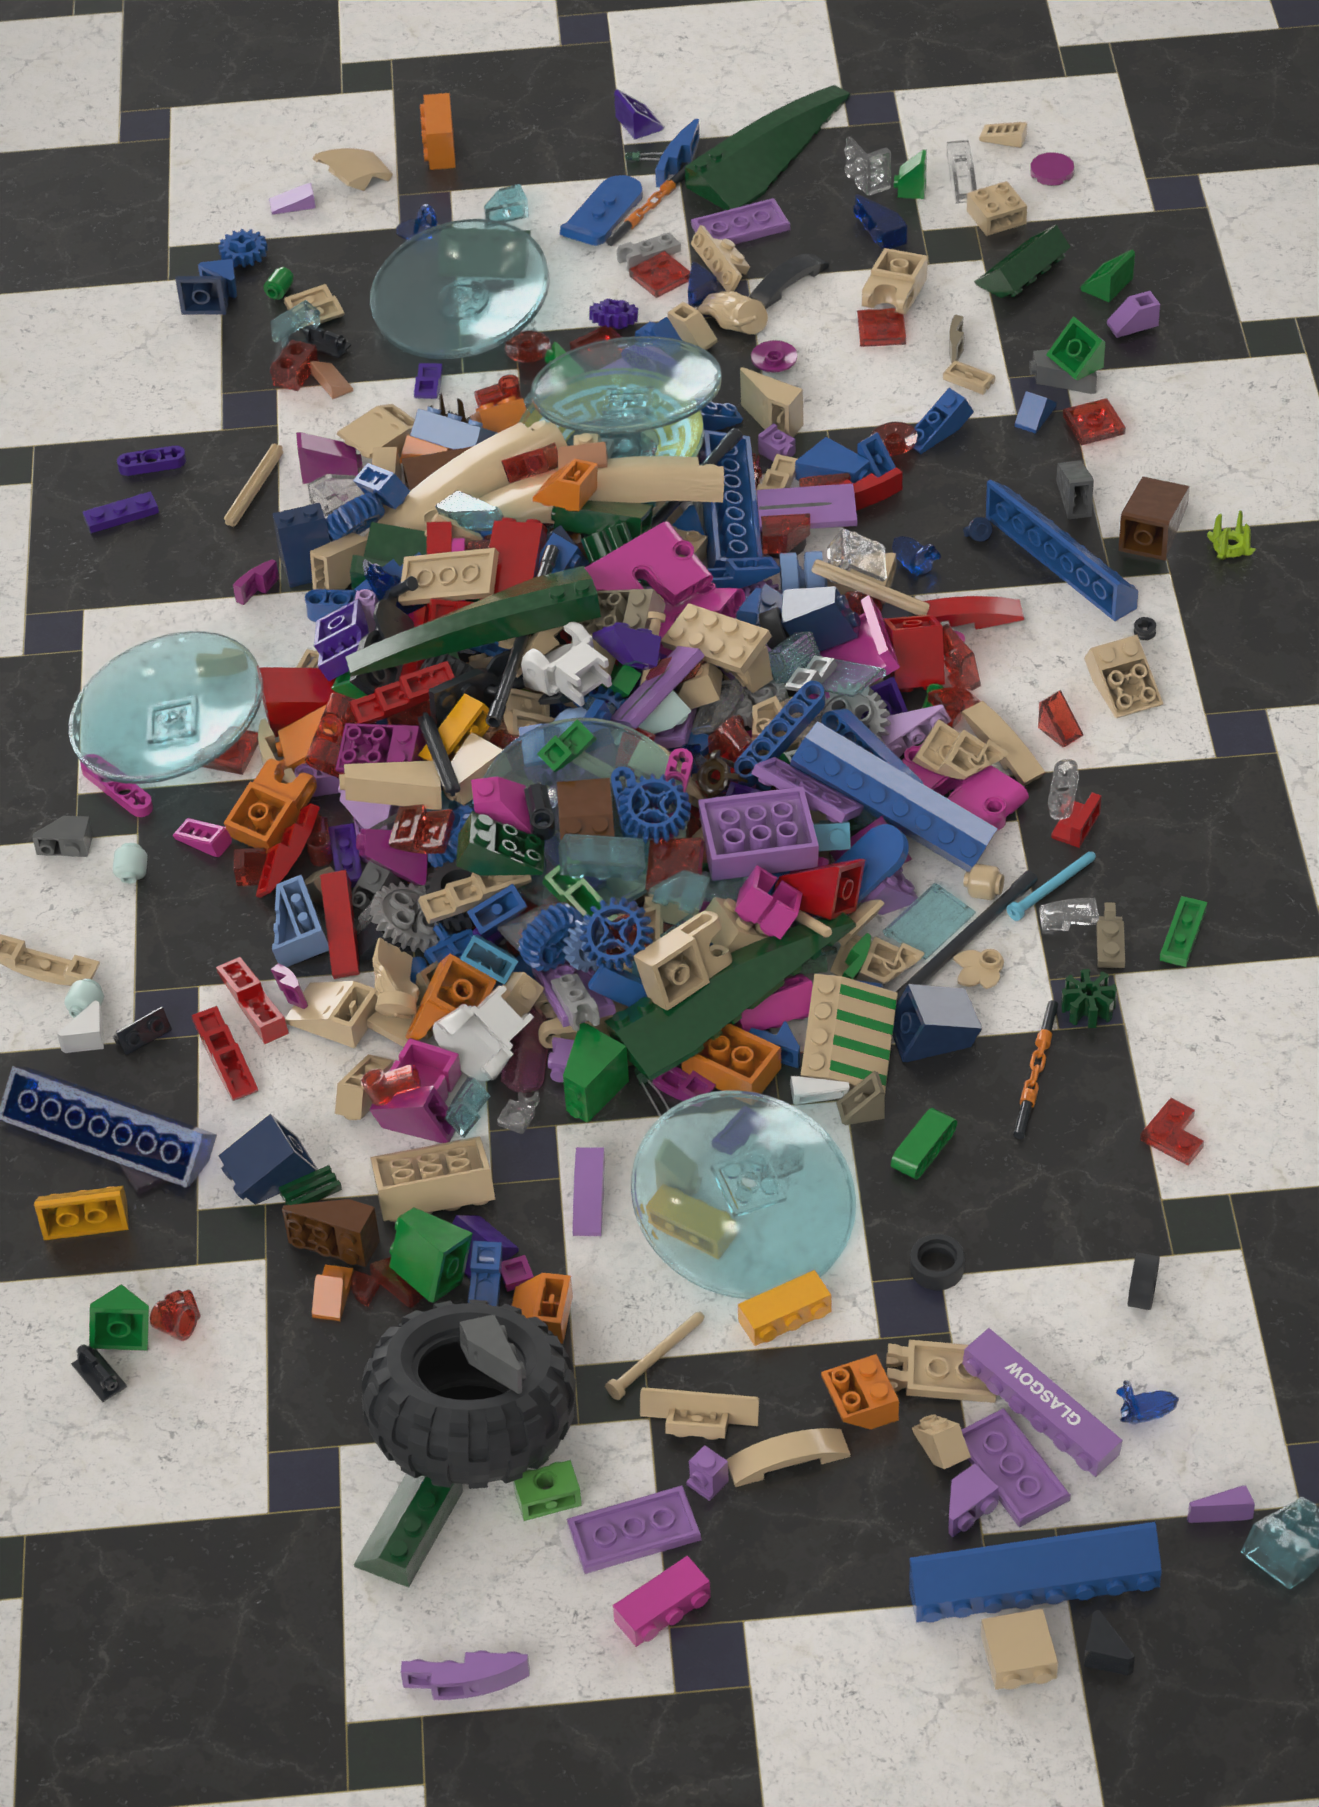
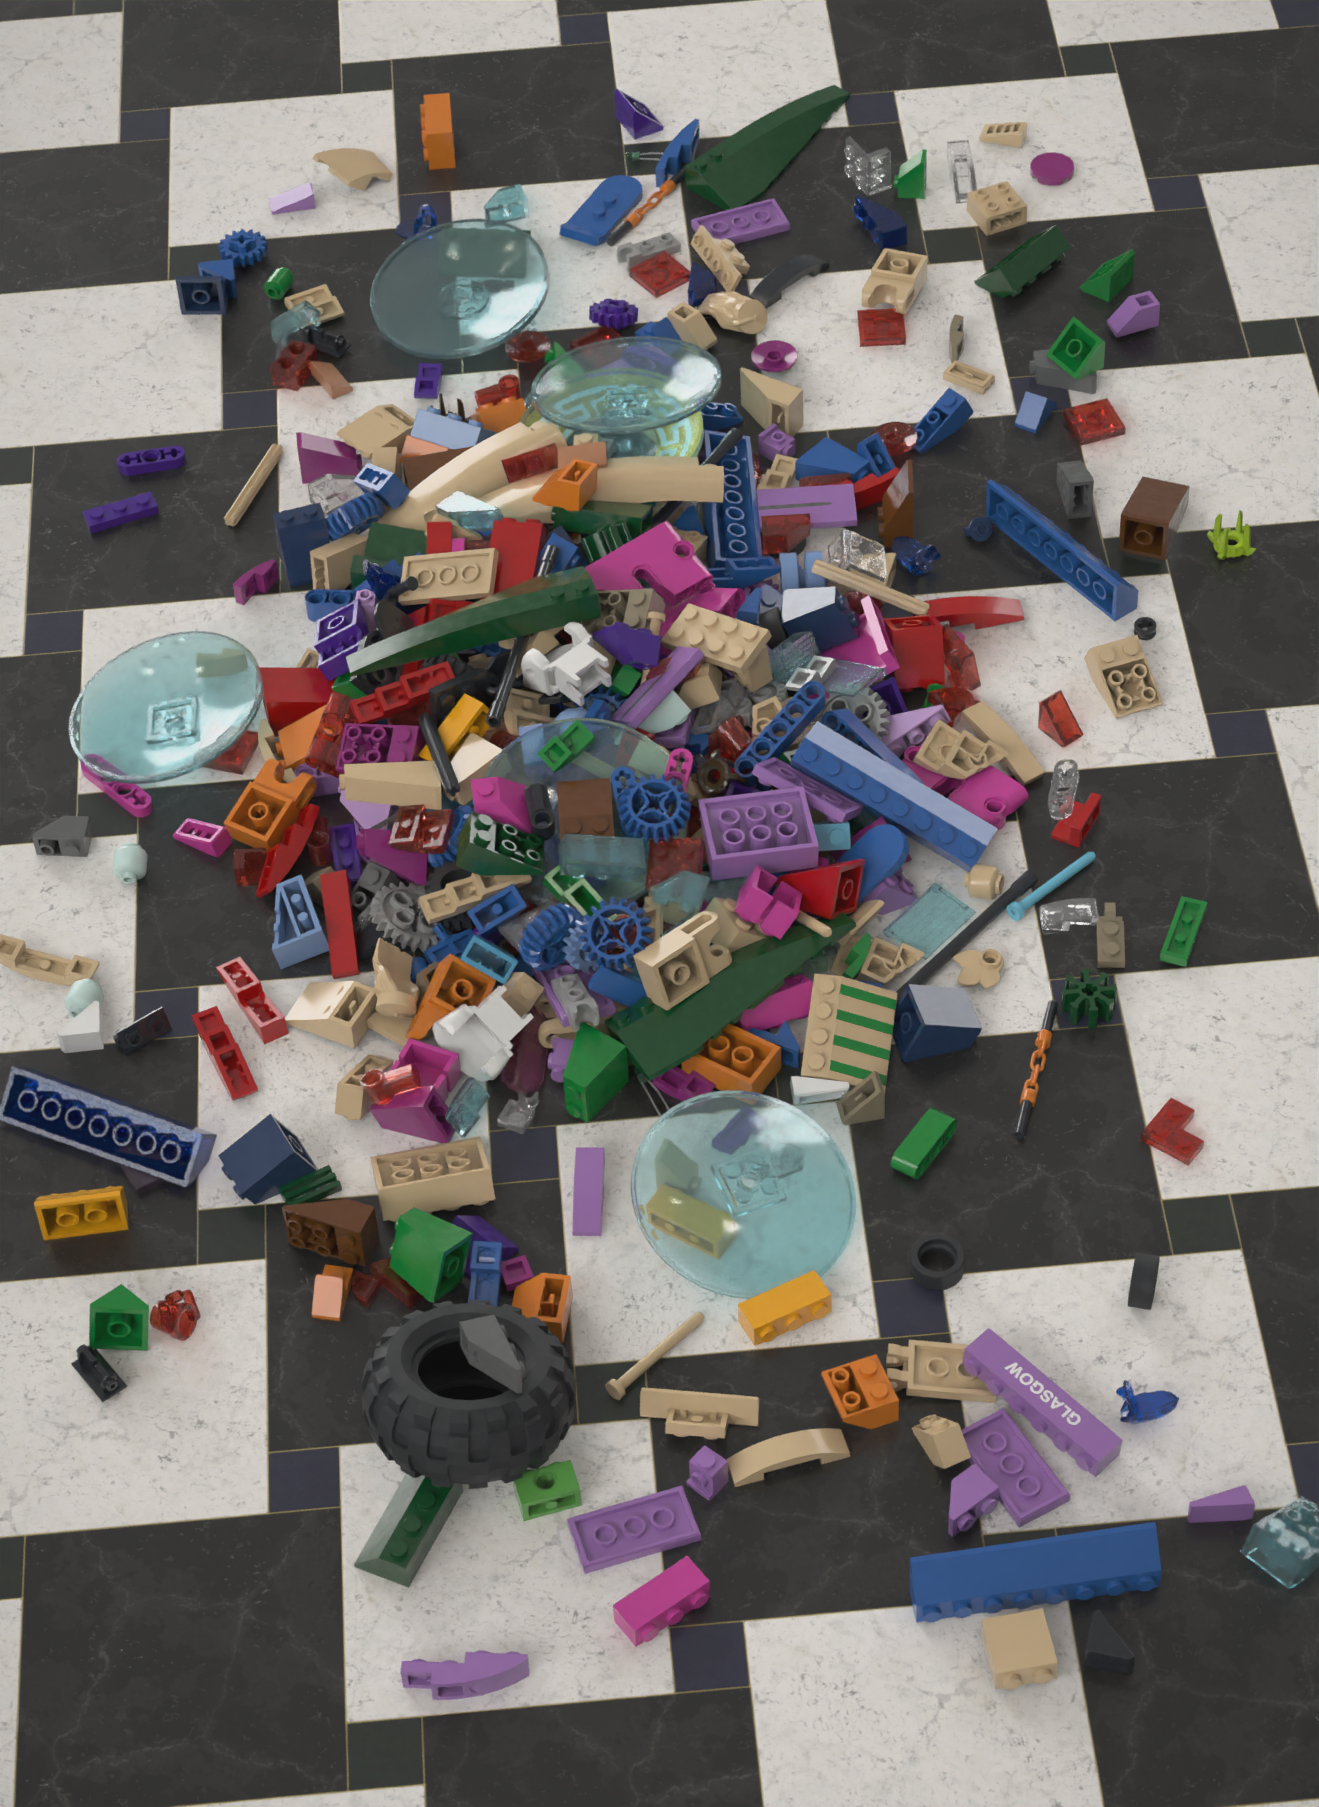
(289, 985): magenta slope -> none
(898, 507): none -> reddish brown slope

